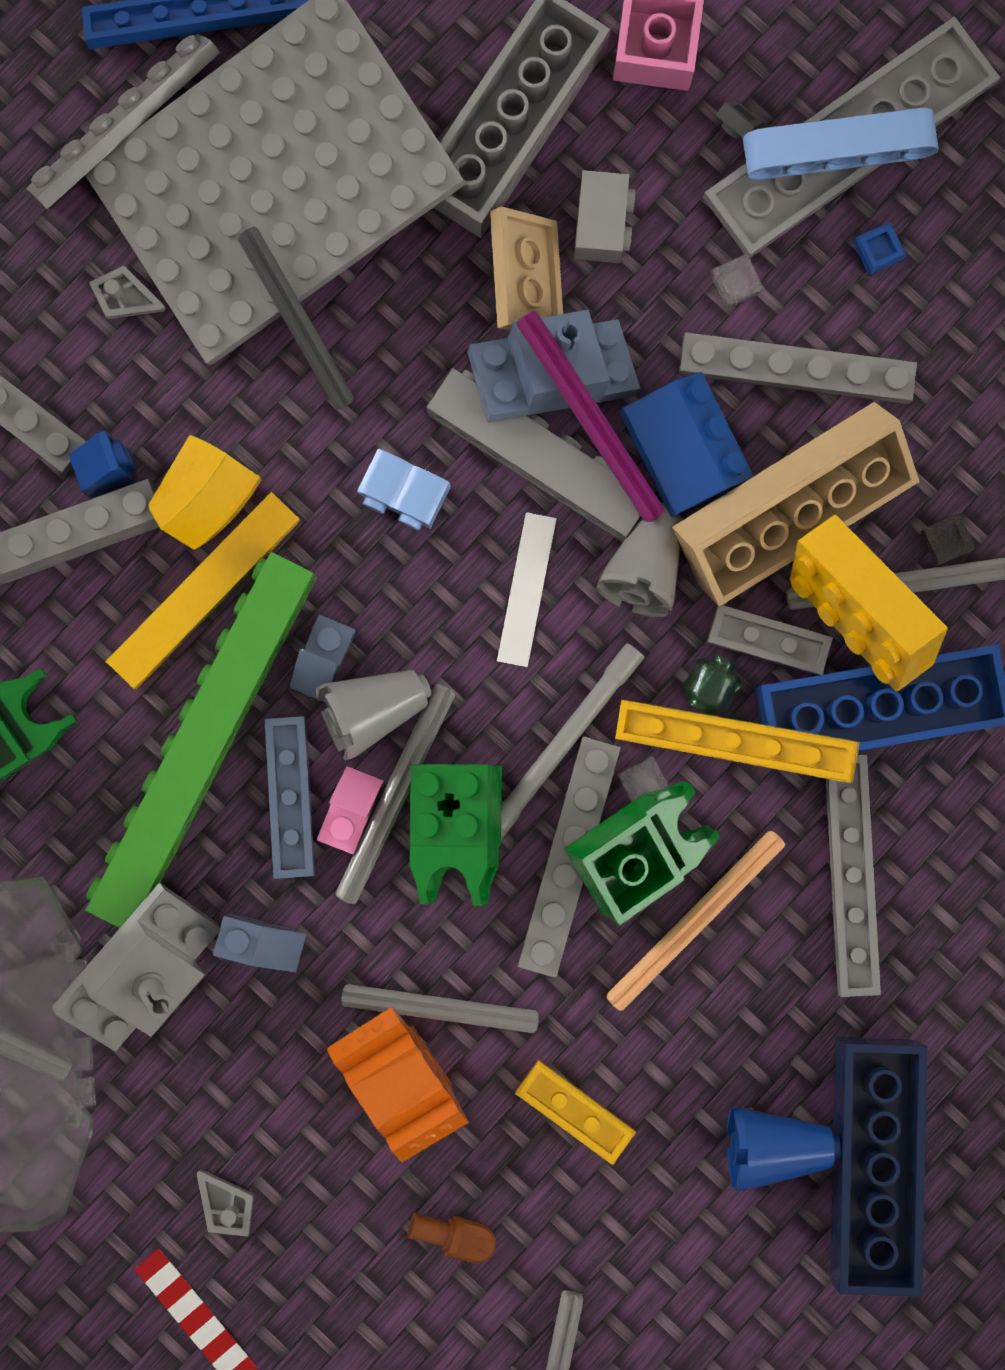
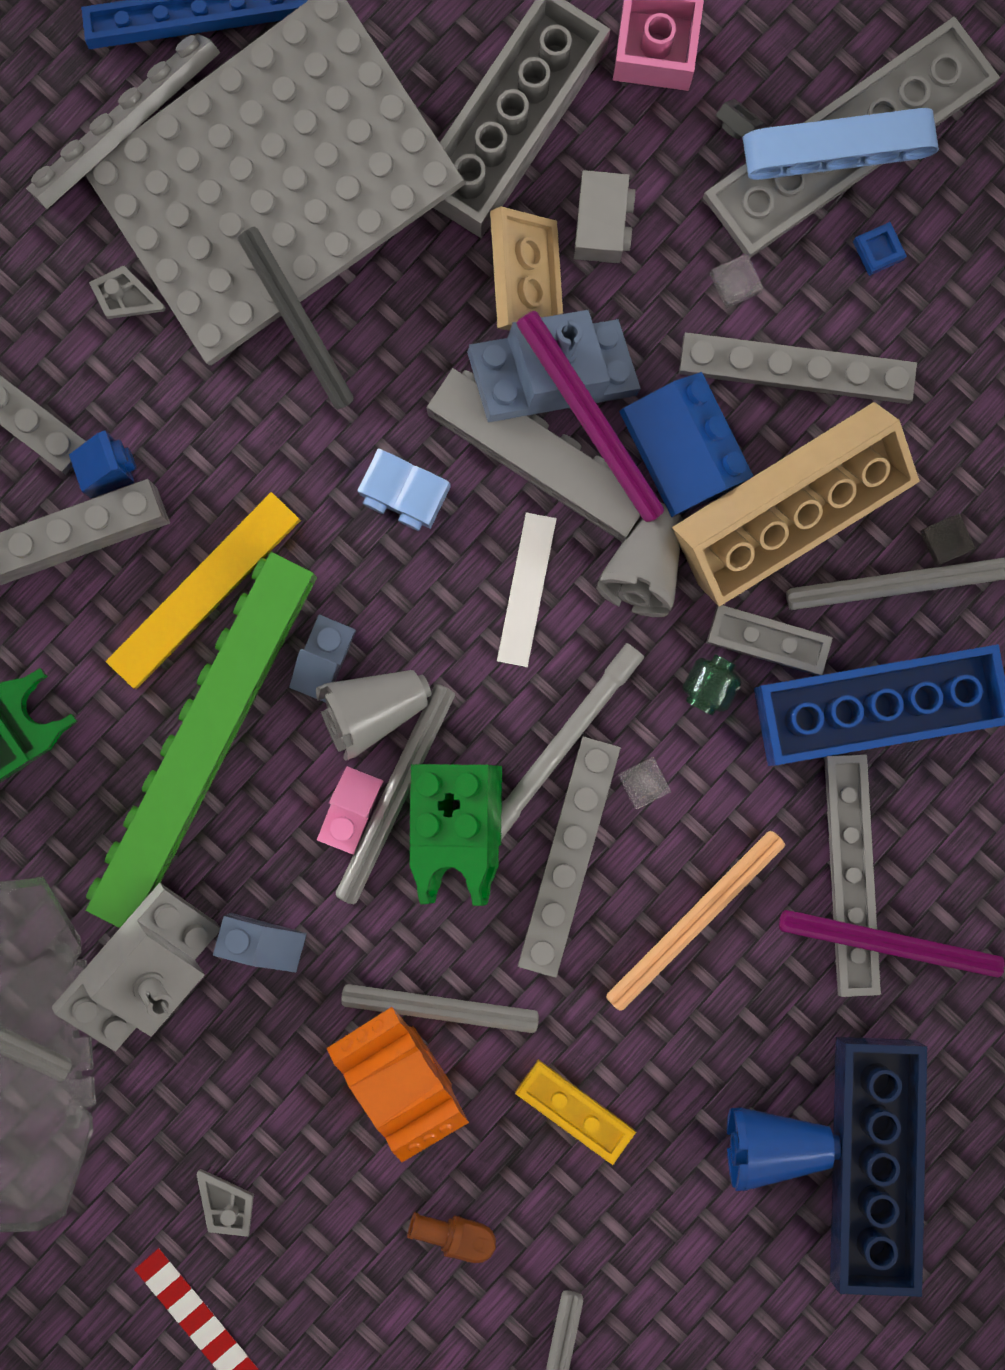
(201, 493): yellow slope -> none
(289, 797): sand blue plate -> none
(640, 852): green brick -> none
(738, 741): yellow tile -> none
(866, 603): yellow brick -> none
(891, 943): none -> magenta axle

